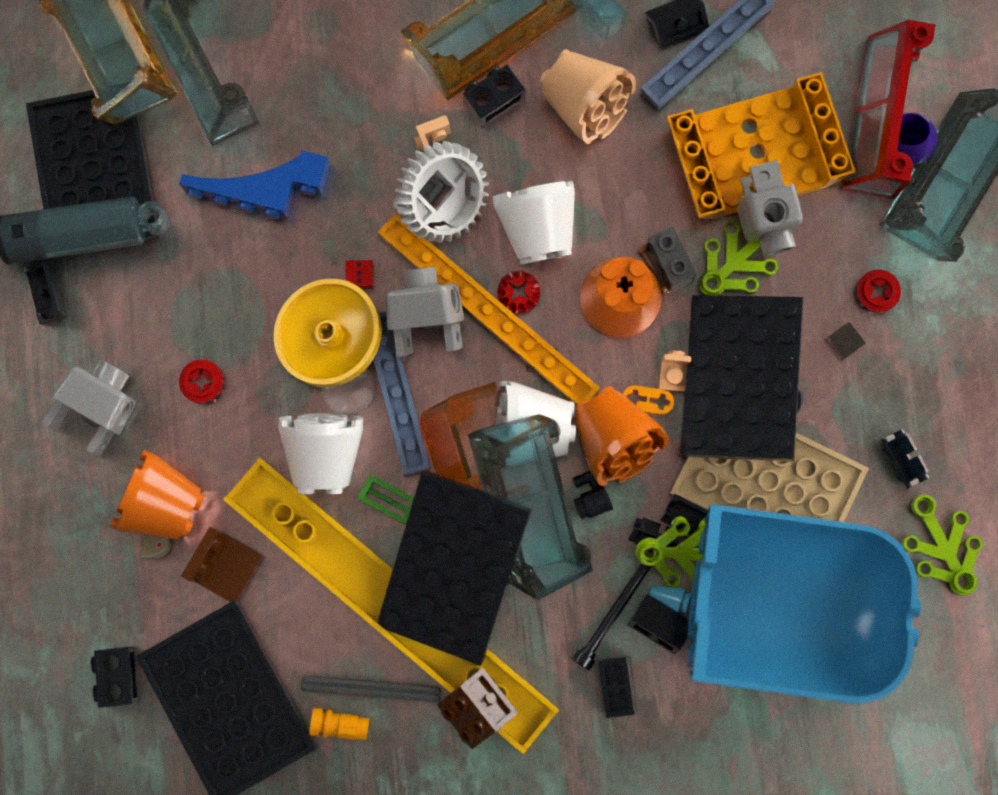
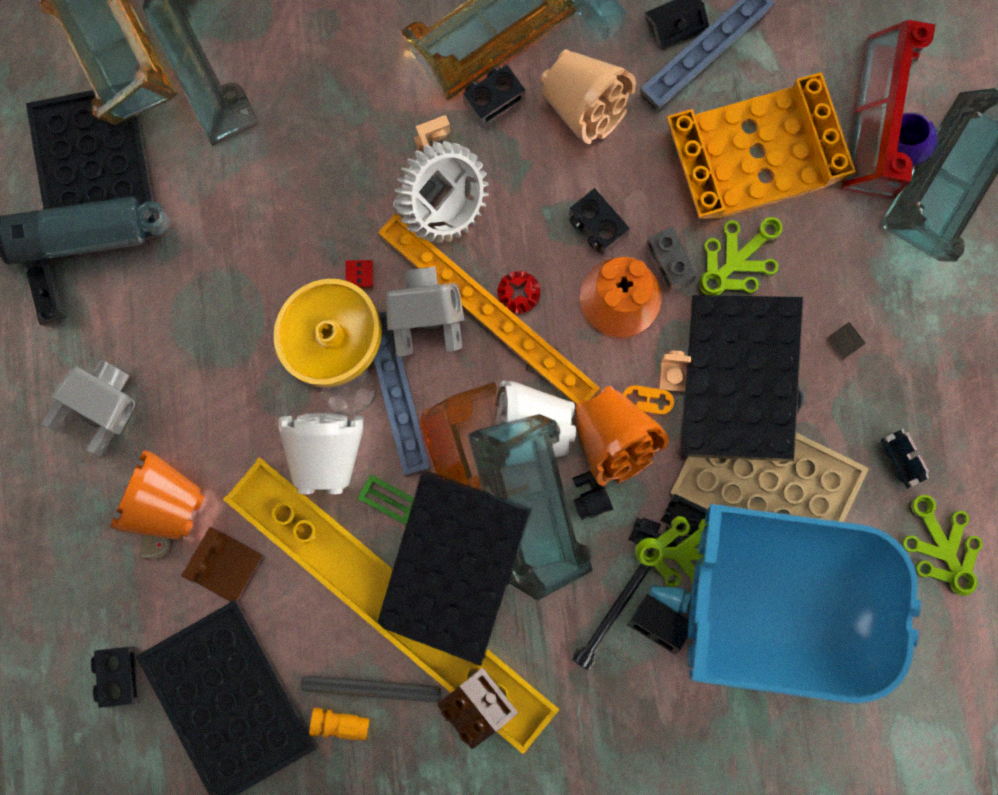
(192, 372): red gear -> none
(266, 191): blue arch -> none
(538, 220): white cone -> none
(605, 218): none -> black brick
(618, 687): black hinge -> none
(642, 249): medium nougat hinge -> none
(769, 199): light grey piece -> none
(878, 278): red gear -> none

